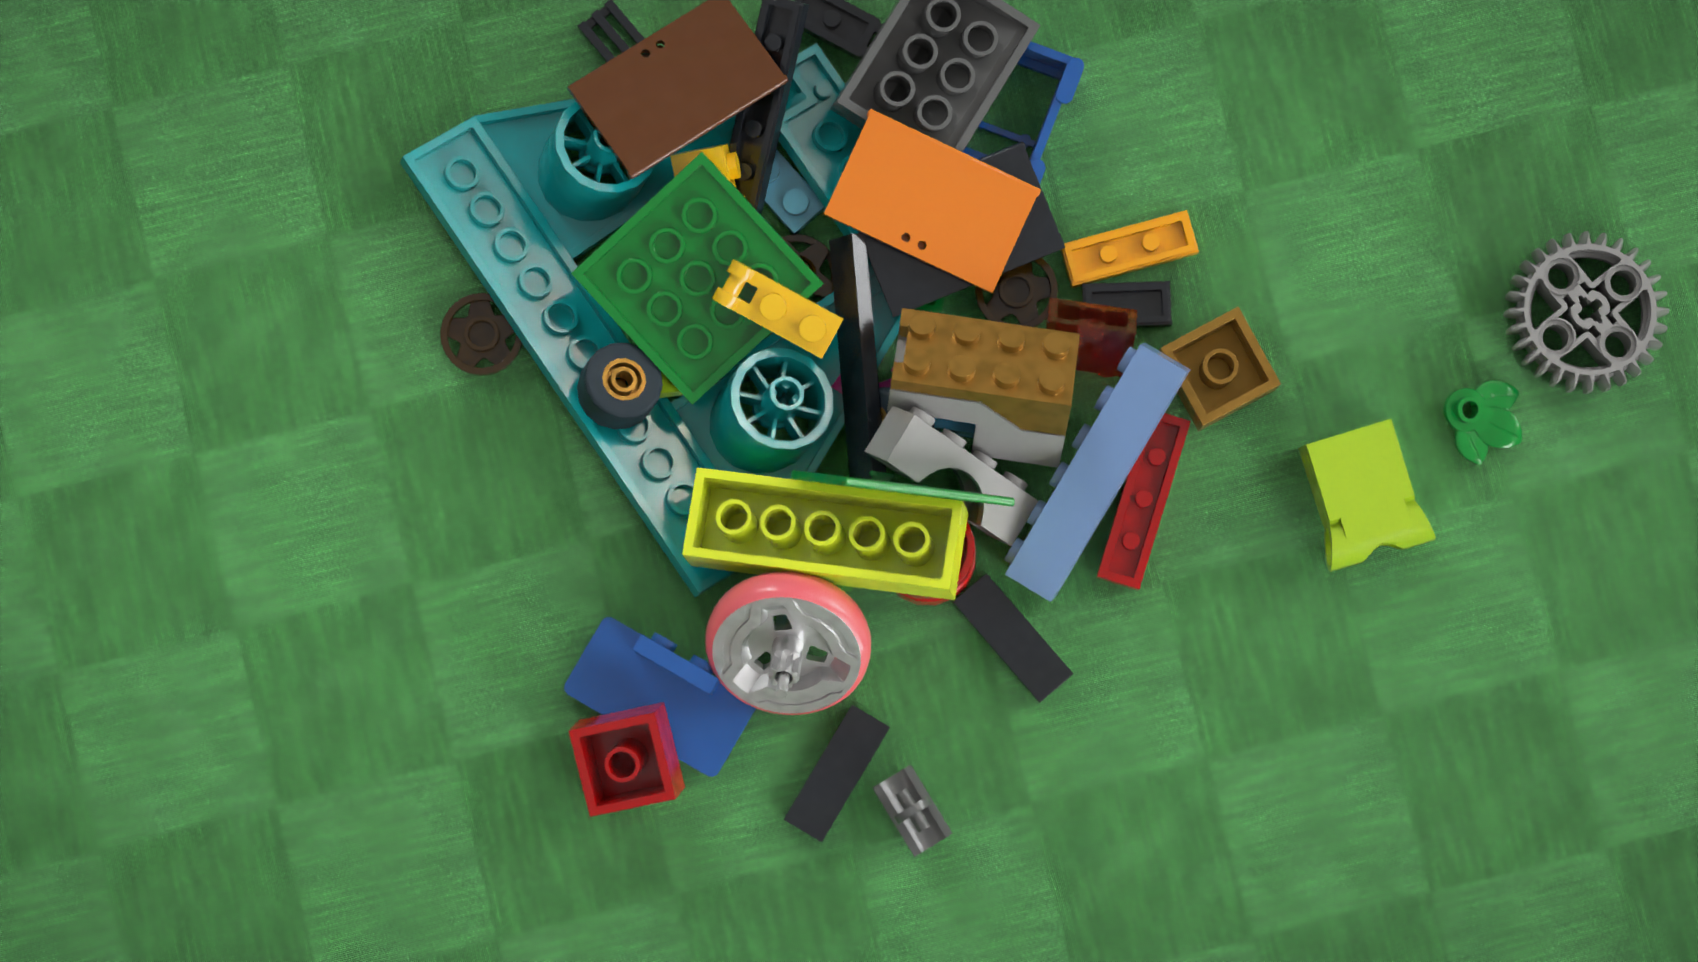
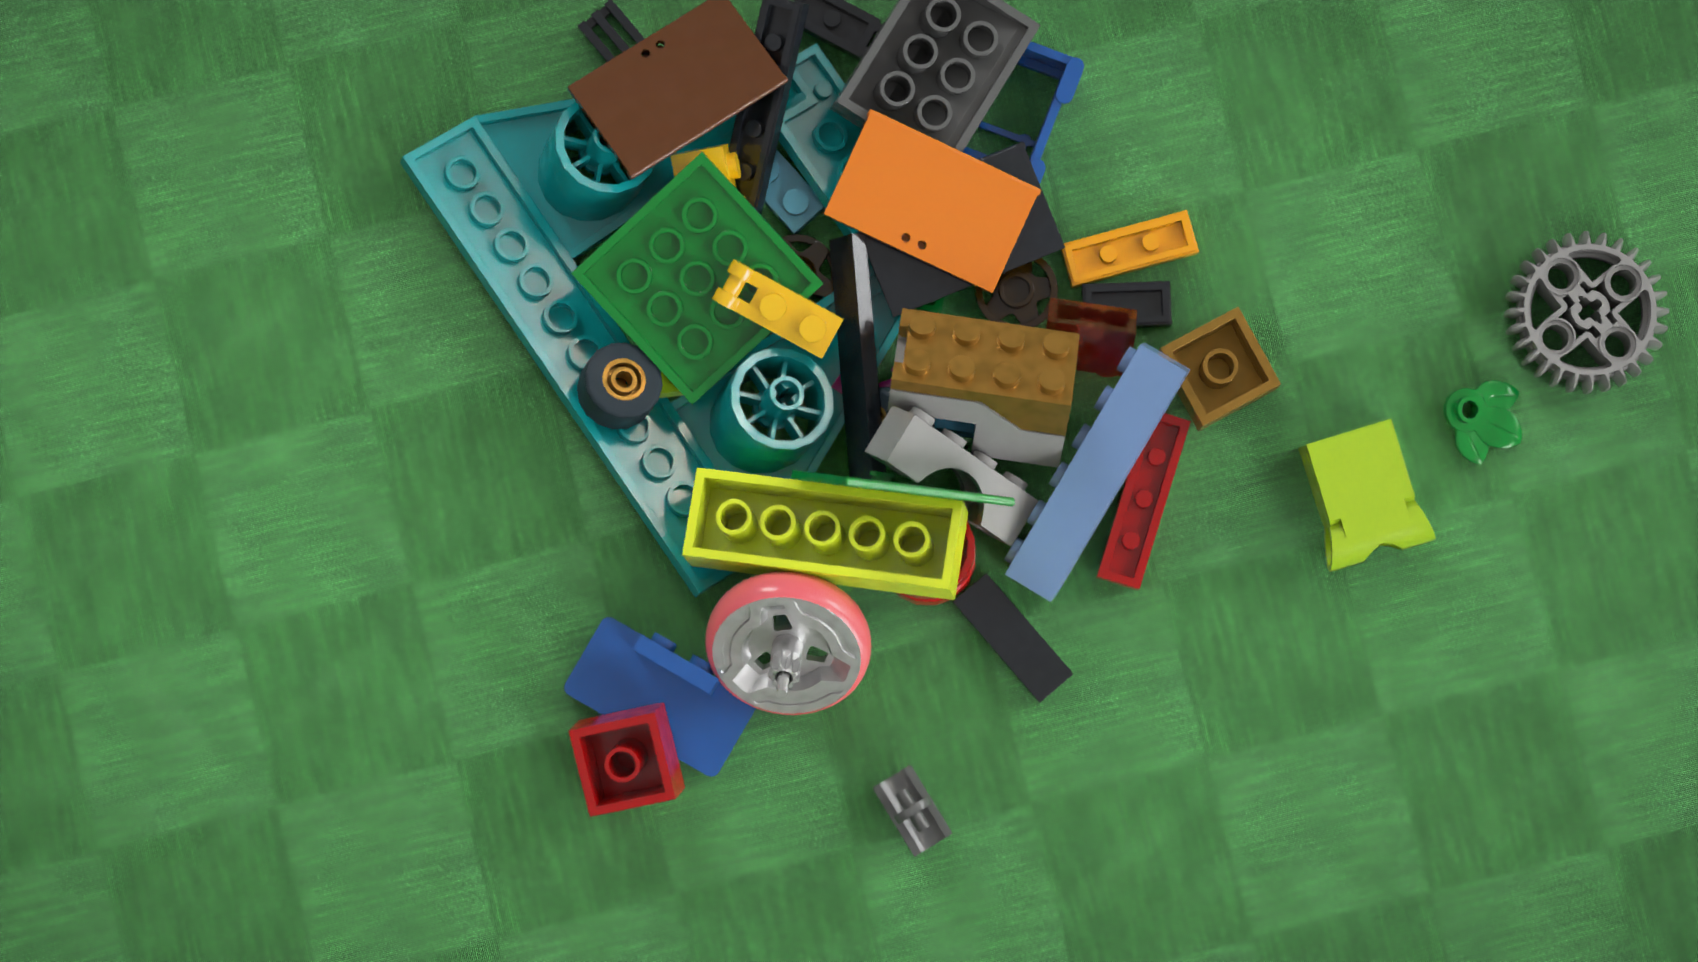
(480, 336): dark brown wheel -> none
(836, 773): black tile -> none

